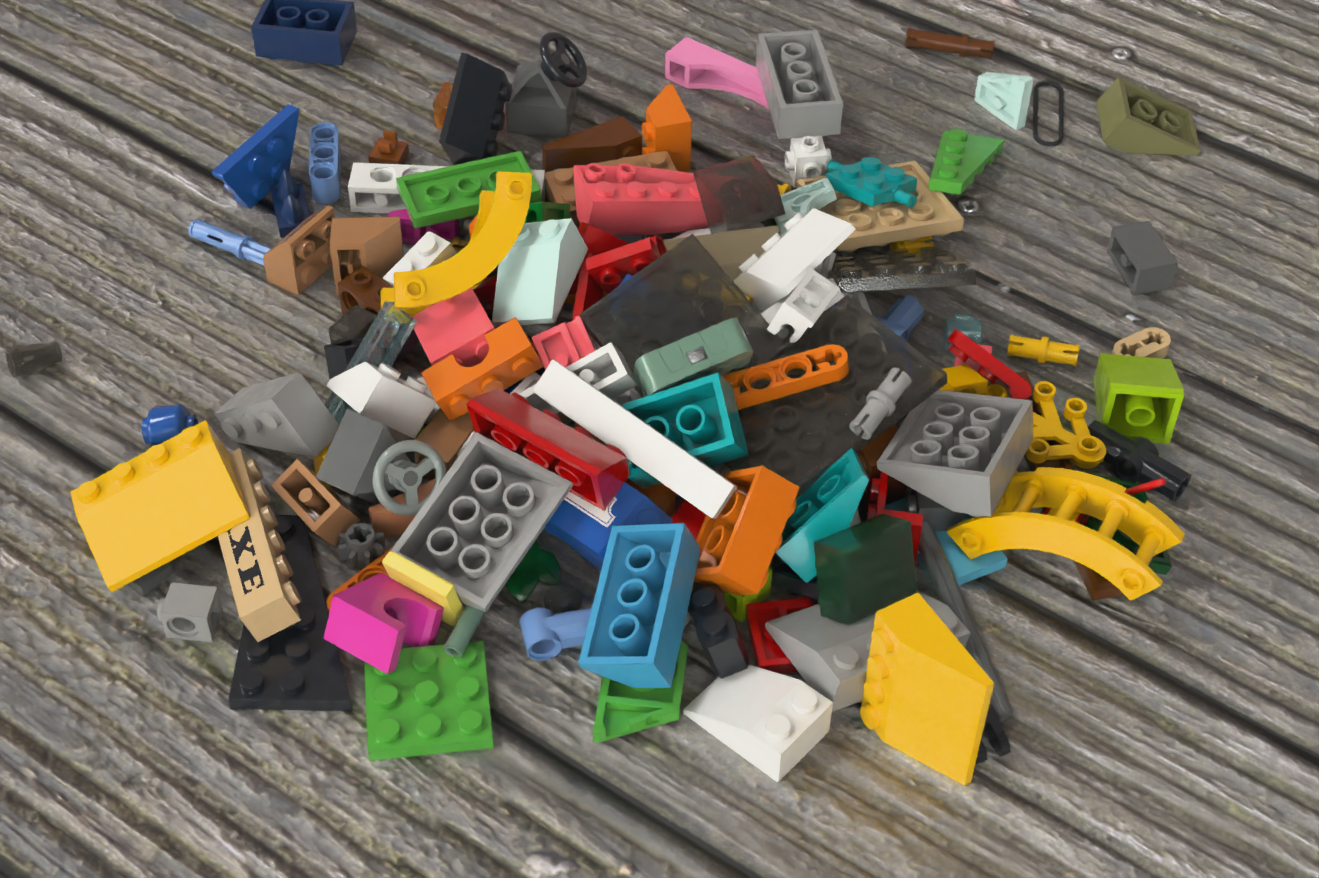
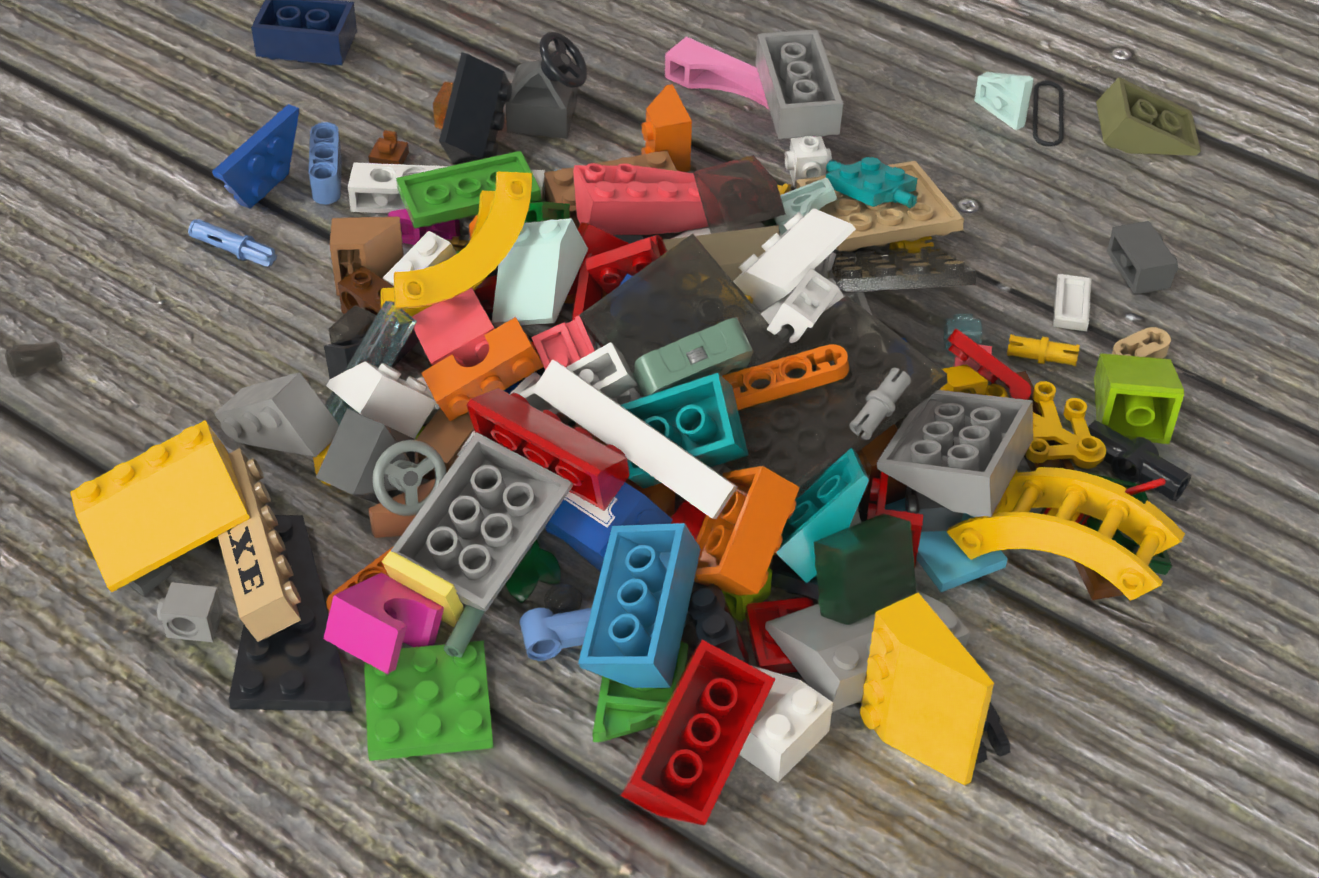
(166, 422): blue head -> none
(289, 203): dark blue tile -> none
(302, 253): medium nougat slope -> none
(315, 502): medium nougat brick -> none
(360, 545): dark grey gear -> none
(594, 145): reddish brown slope -> none
(698, 736): none -> red slope
(903, 316): medium blue piece -> none
(950, 43): reddish brown pin -> none
(951, 595): dark grey axle -> none
(960, 159): bright green wing -> none
(1072, 302): none -> white tile

